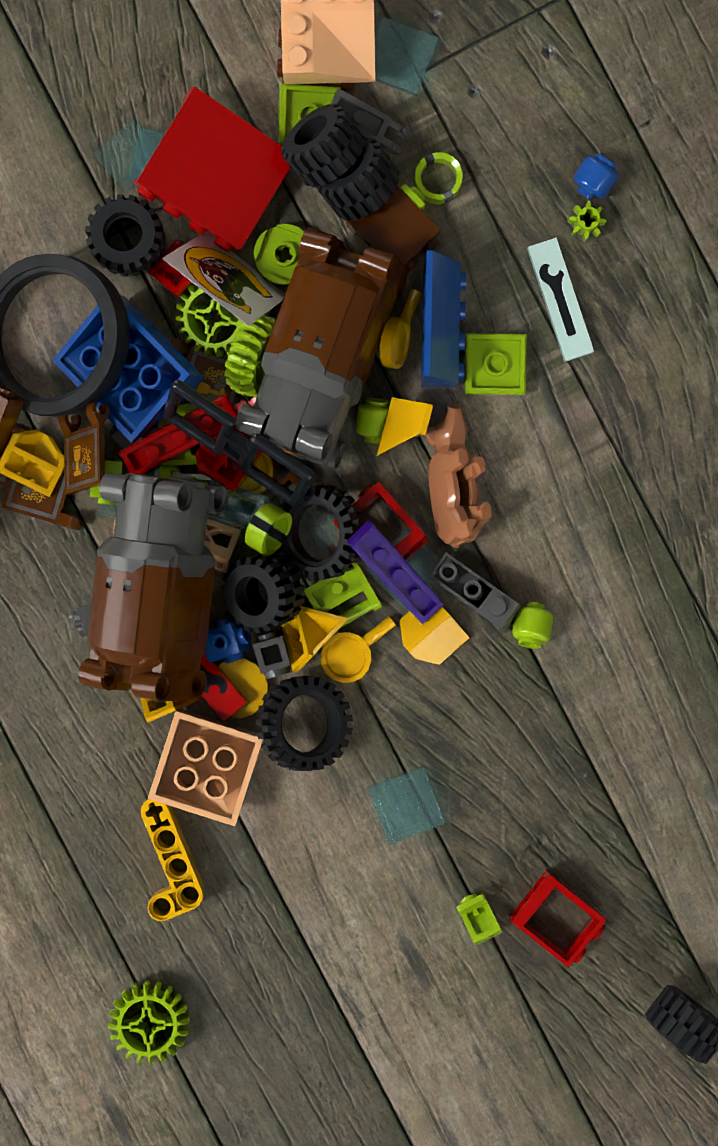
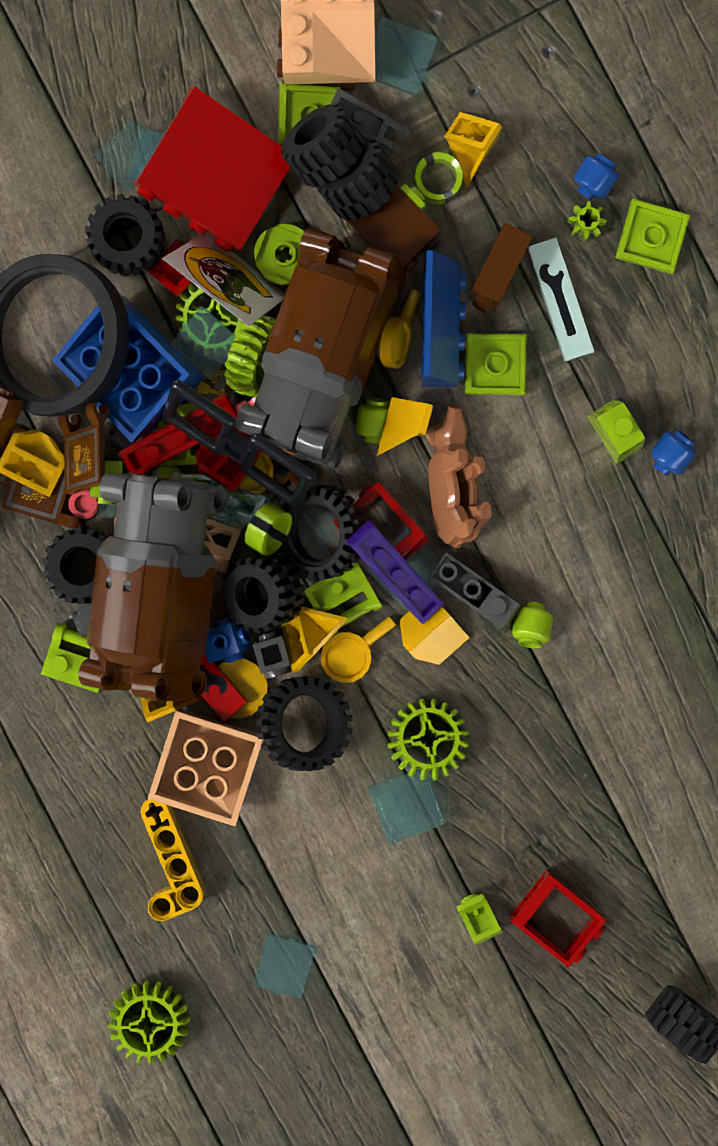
(57, 560): none -> black tyre
(62, 663): none -> lime plate
(83, 505): none -> coral tile
(204, 342): none -> clear light blue piece
(284, 966): none -> clear light blue piece
(424, 713): none -> lime gear
(471, 142): none -> yellow slope
(499, 268): none -> reddish brown window
(617, 430): none -> lime torso
(652, 236): none -> lime plate
(673, 453): none -> blue head

